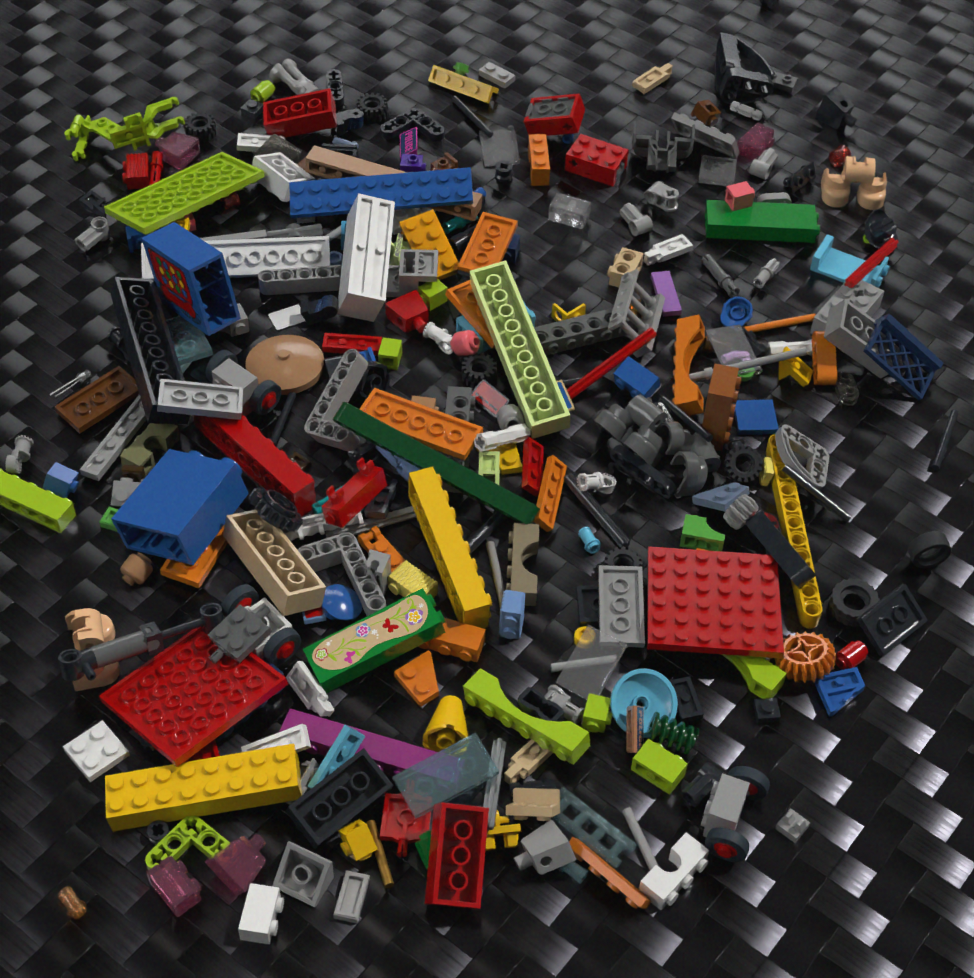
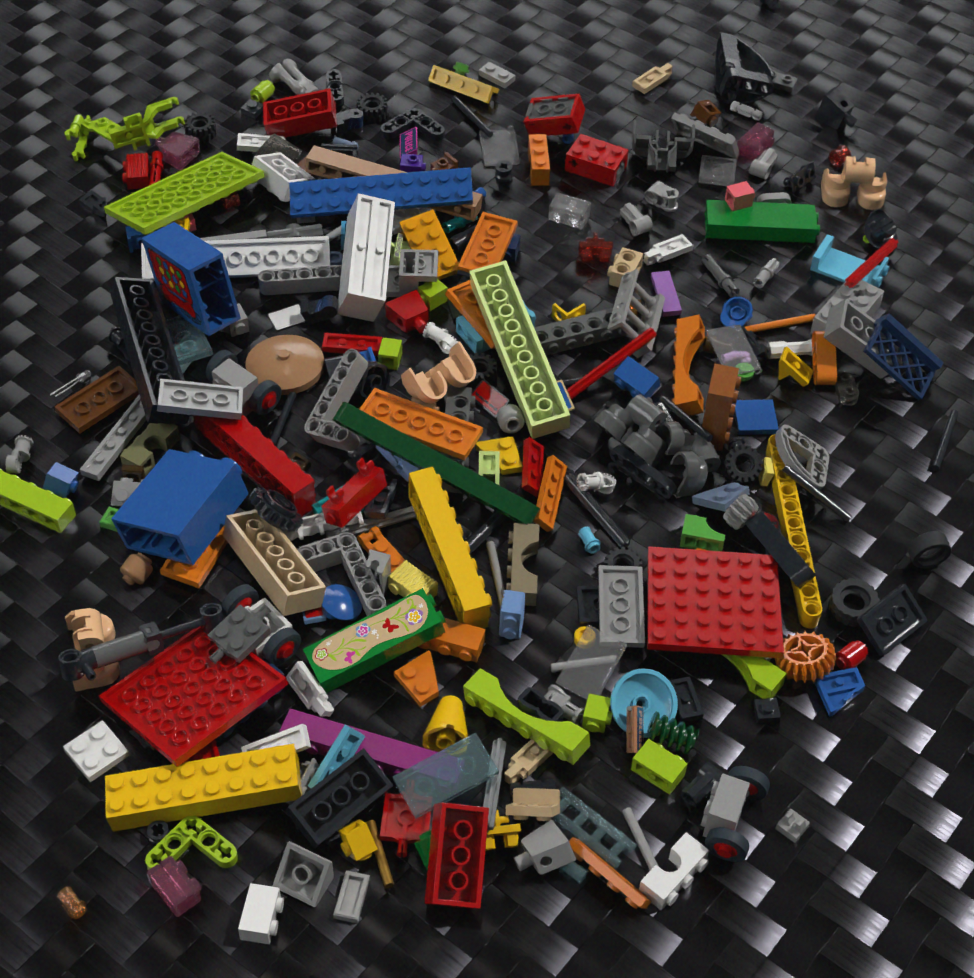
(97, 232): light grey piece -> none
(238, 862): clear pink torso -> none
(432, 386): none -> light nougat piece
(464, 343): coral head -> none
(490, 439): white axle -> none
(595, 246): none -> clear red hips
(707, 373): light grey bar -> none

